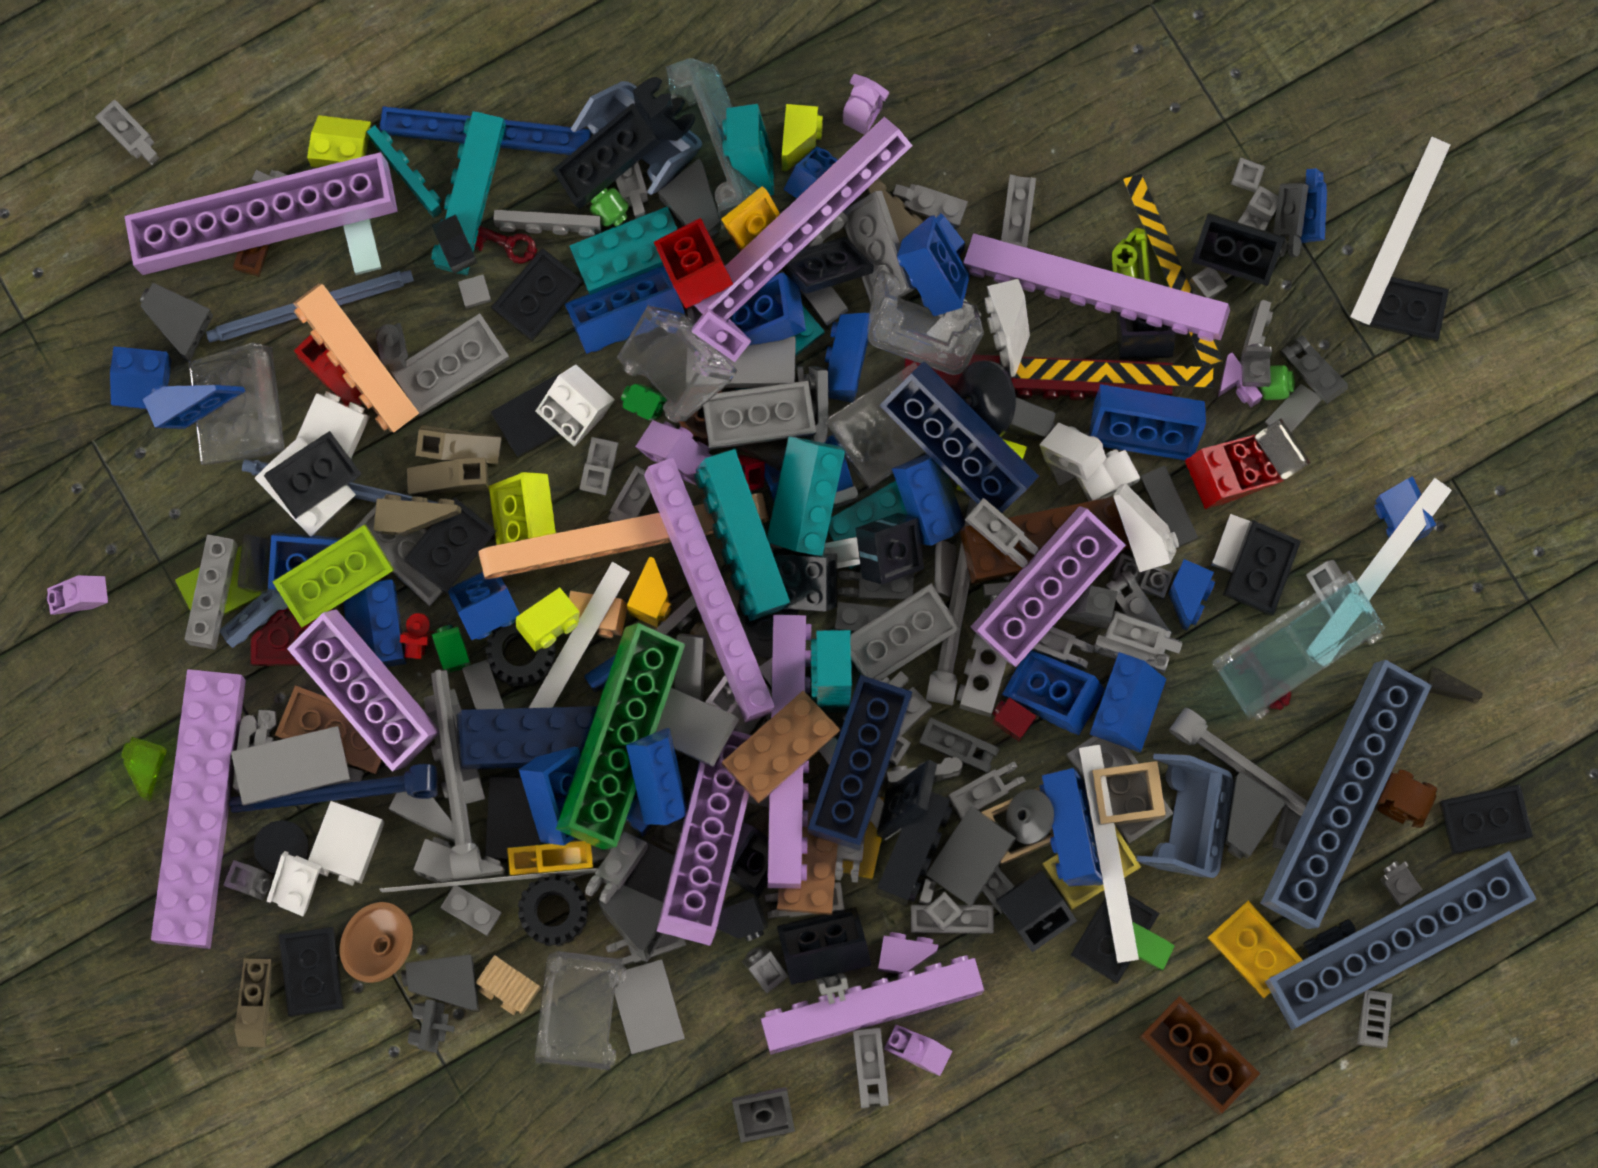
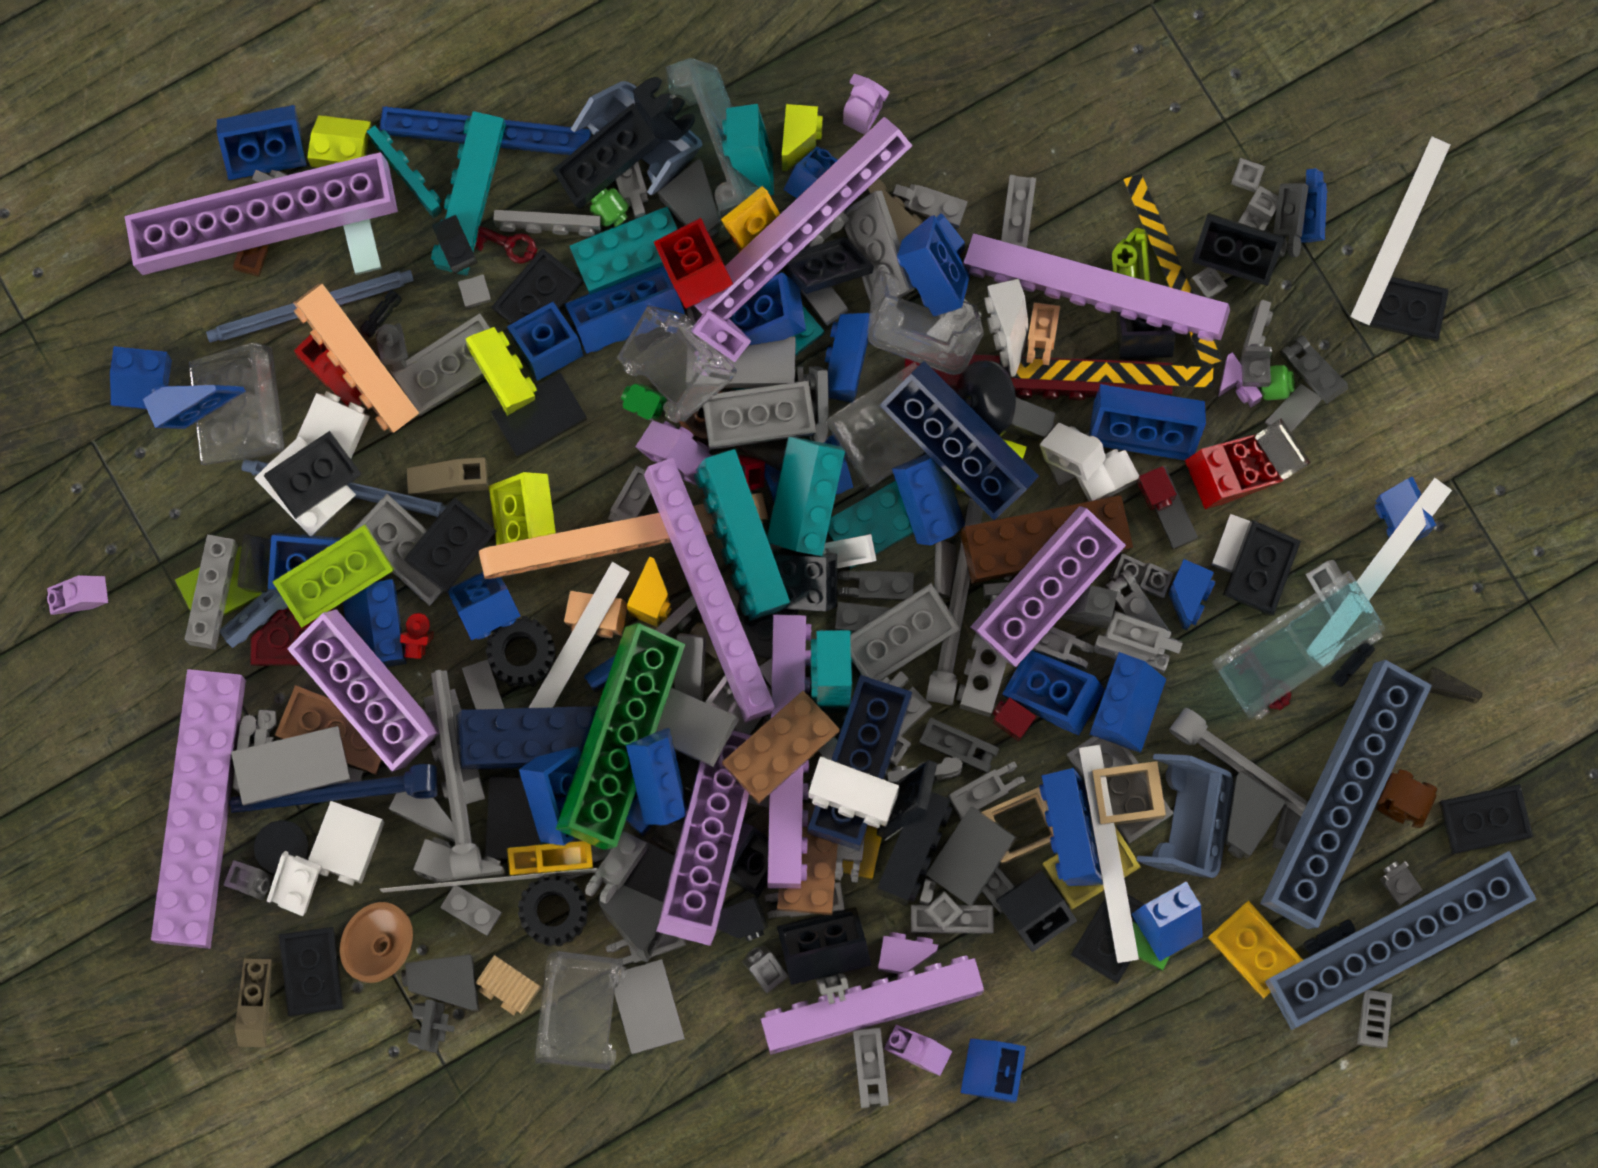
(127, 131): light grey hinge -> none
(143, 764): clear neon green slope -> none
(177, 318): dark grey slope -> none
(261, 142): none -> blue slope
(380, 313): none -> black axle
(405, 517): dark tan slope -> none
(451, 648): green slope -> none
(456, 444): dark tan slope -> none
(501, 369): none -> neon yellow slope
(545, 341): none -> blue slope
(548, 620): neon yellow brick -> none
(574, 404): white slope -> none
(599, 466): light grey slope -> none
(763, 1114): flat silver slope -> none
(845, 497): light grey tile -> none
(853, 792): none -> white slope
(889, 548): black container -> none
(993, 1070): none -> blue slope
(1000, 531): light grey hinge -> none
(1038, 818): dark grey dish -> none
(1042, 330): none -> light nougat hinge
(1146, 531): white slope -> none
(1157, 489): none -> dark red brick
(1171, 921): none -> blue slope
(1199, 1055): reddish brown slope -> none
(1352, 664): none -> black axle

